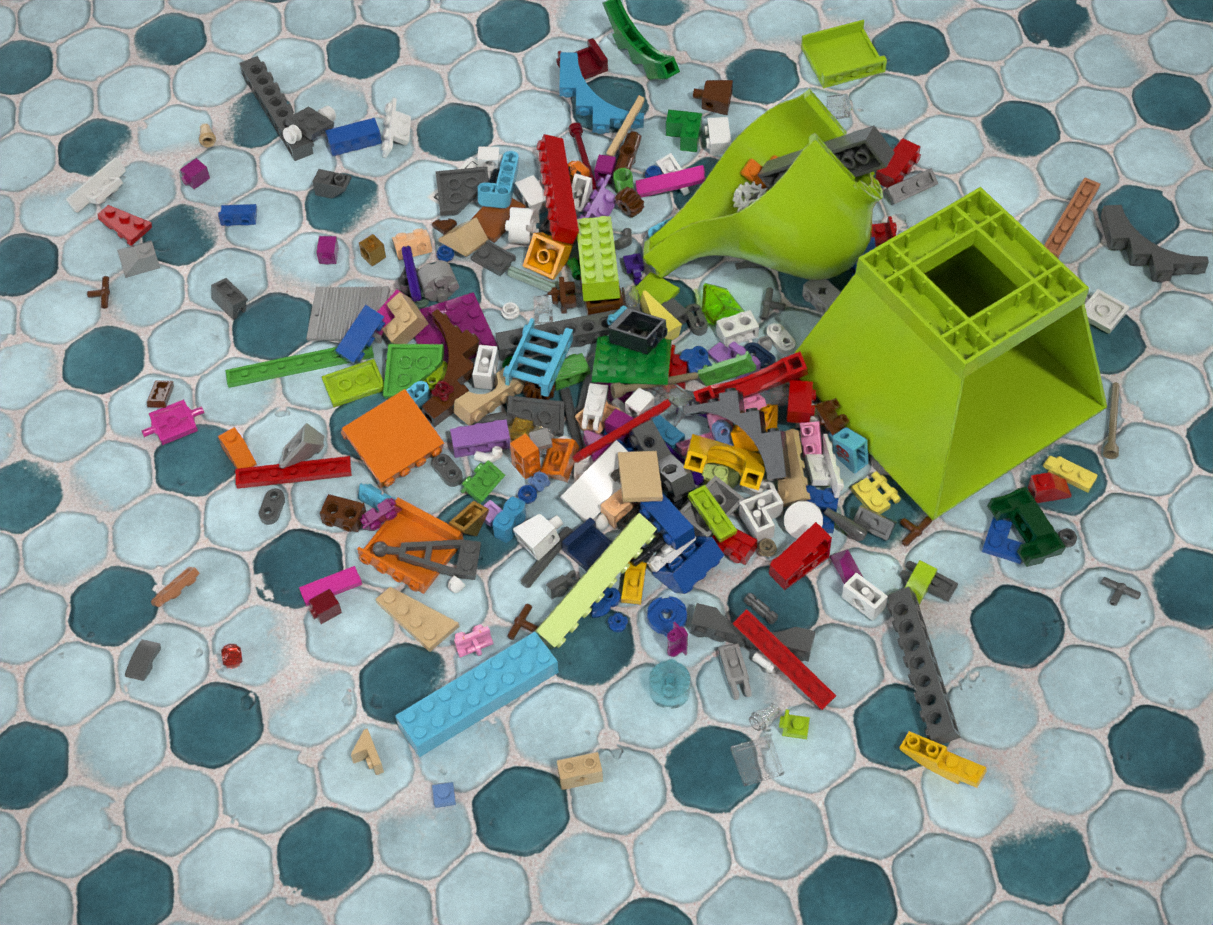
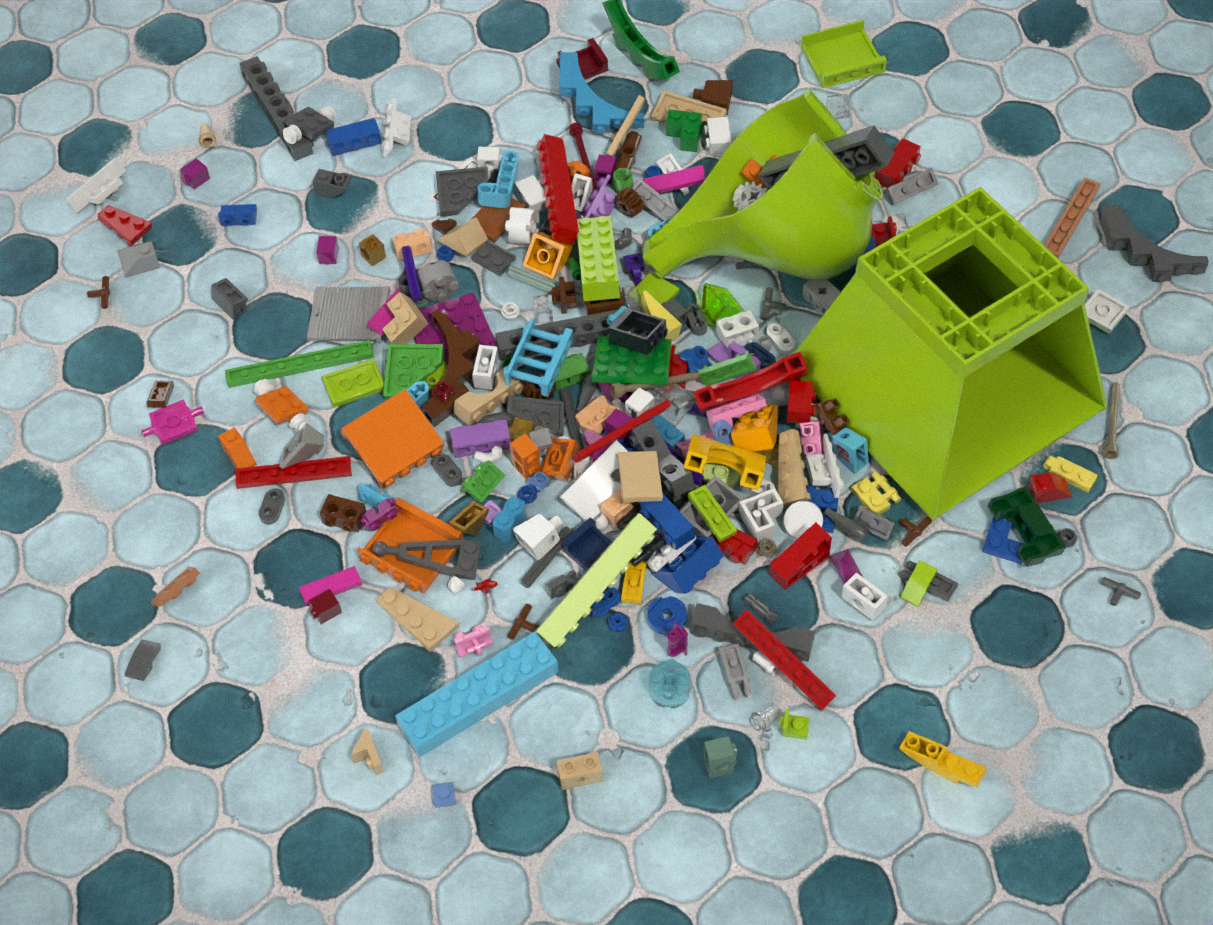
(231, 656): clear red piece -> none
(281, 404): none -> orange plate
(360, 335): blue brick -> none
(485, 585): none -> red plant
(594, 405): white hinge -> none
(655, 201): none -> light grey plate
(677, 102): none -> tan wing
(719, 757): none -> sand green brick
(757, 760): clear tile -> none
(770, 444): arch -> none
(947, 728): dark grey brick -> none

